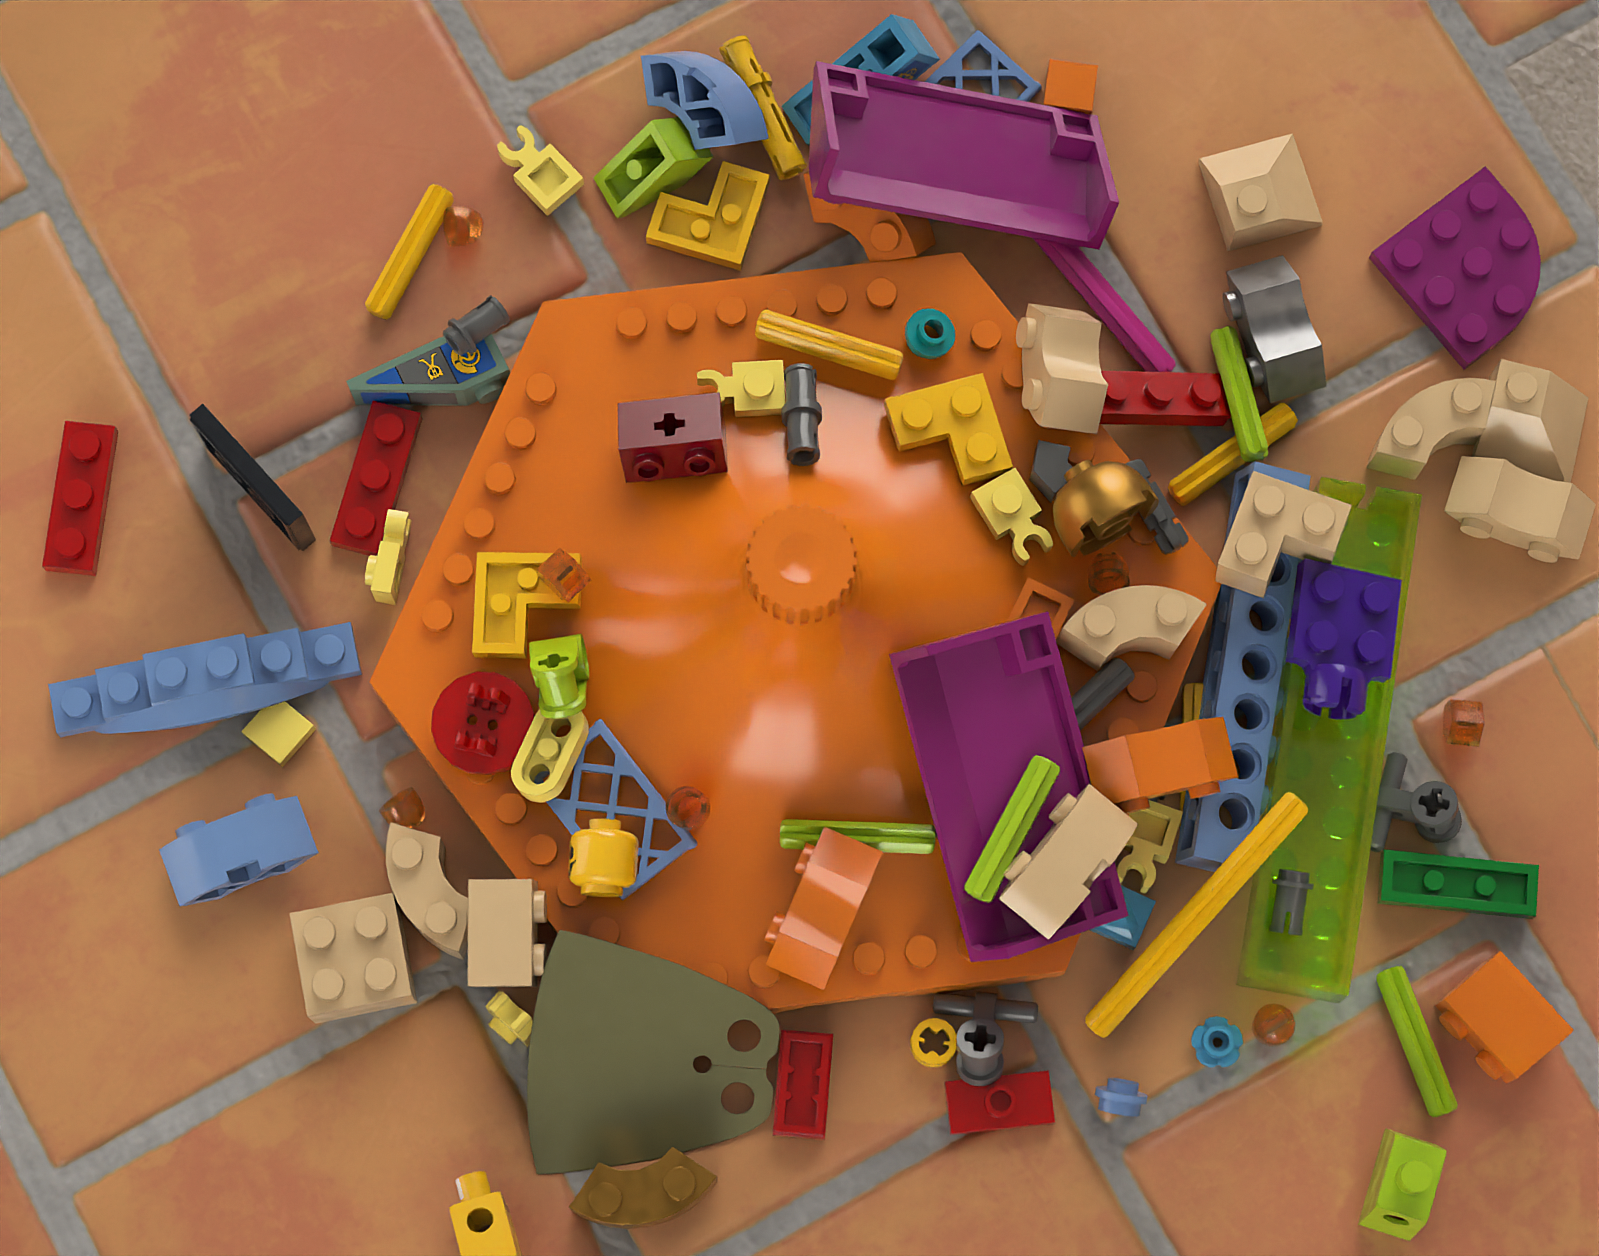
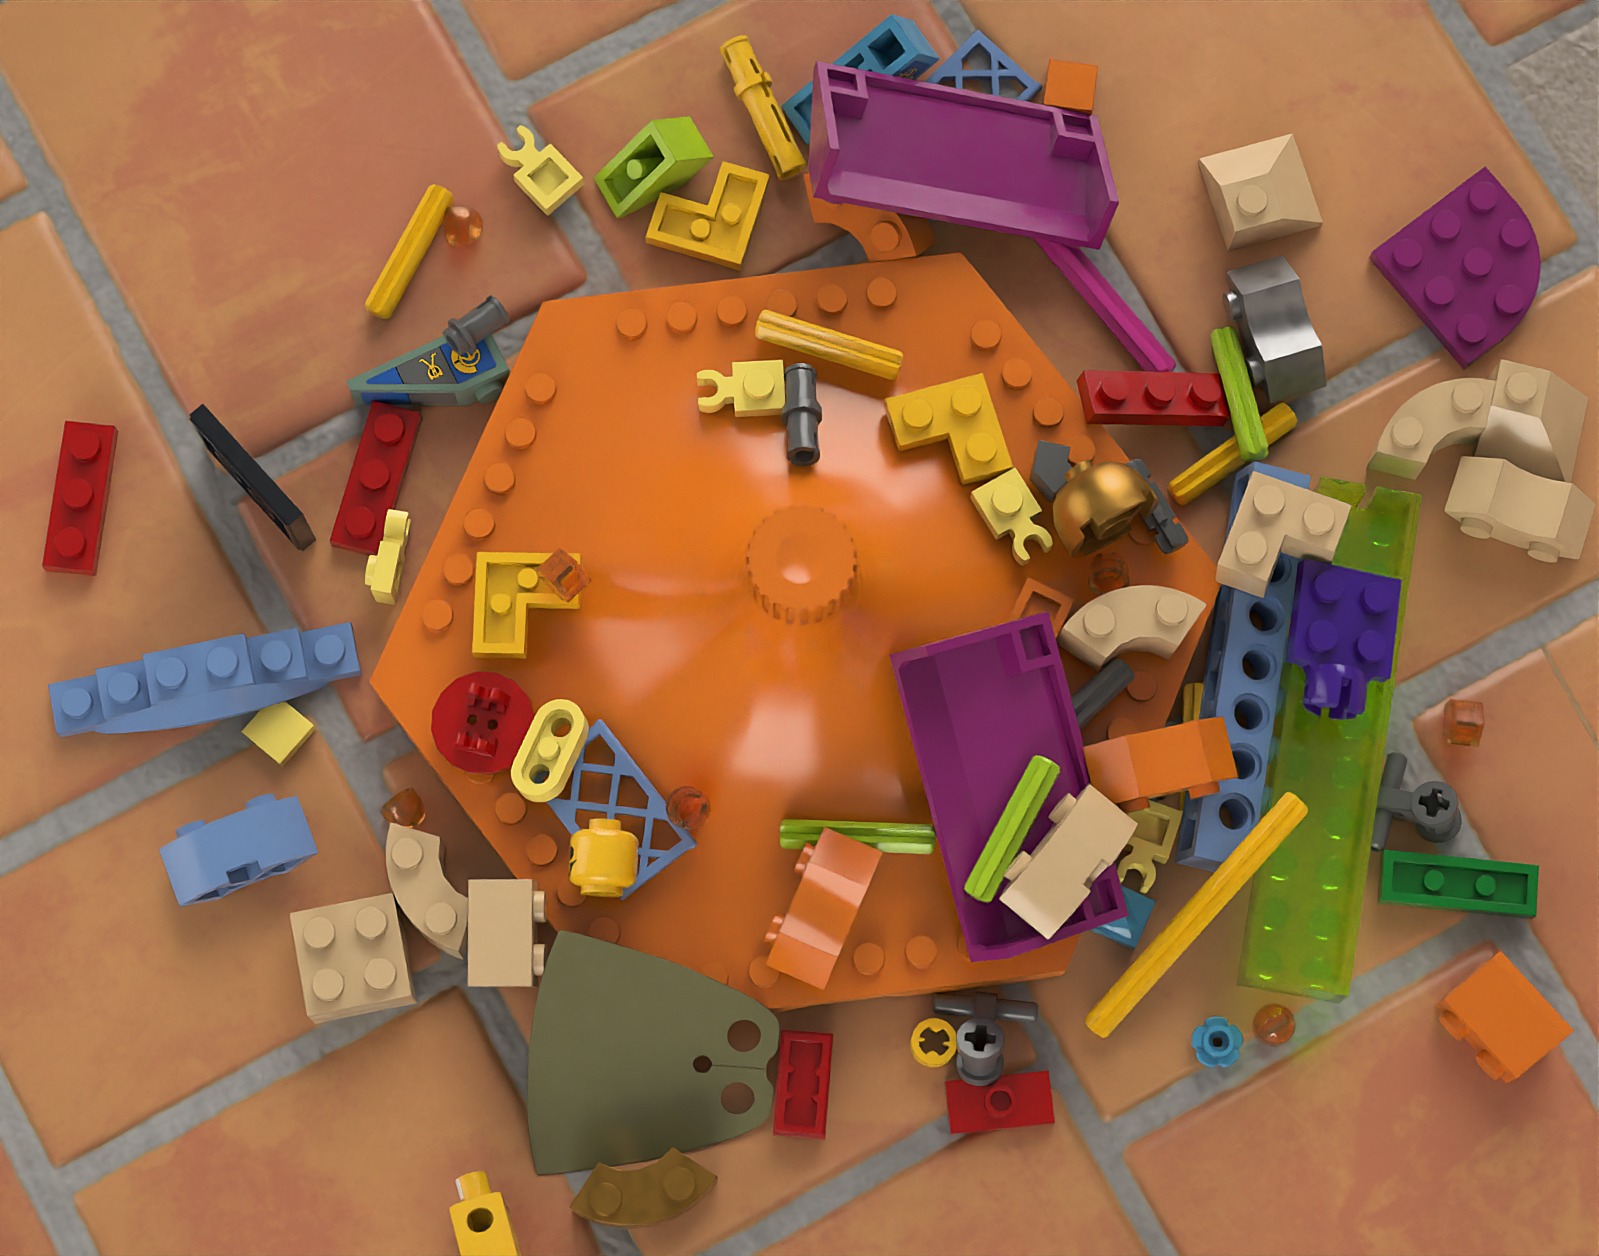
(509, 1020): light yellow plate -> none
(560, 674): lime piece -> none
(672, 437): brick -> none
(705, 97): medium blue brick -> none
(920, 342): teal plate -> none
(1061, 368): tan brick -> none
(1120, 1097): medium blue plate -> none
(1290, 897): dark grey pin -> none
(1402, 1185): lime torso -> none
(1416, 1041): lime axle -> none

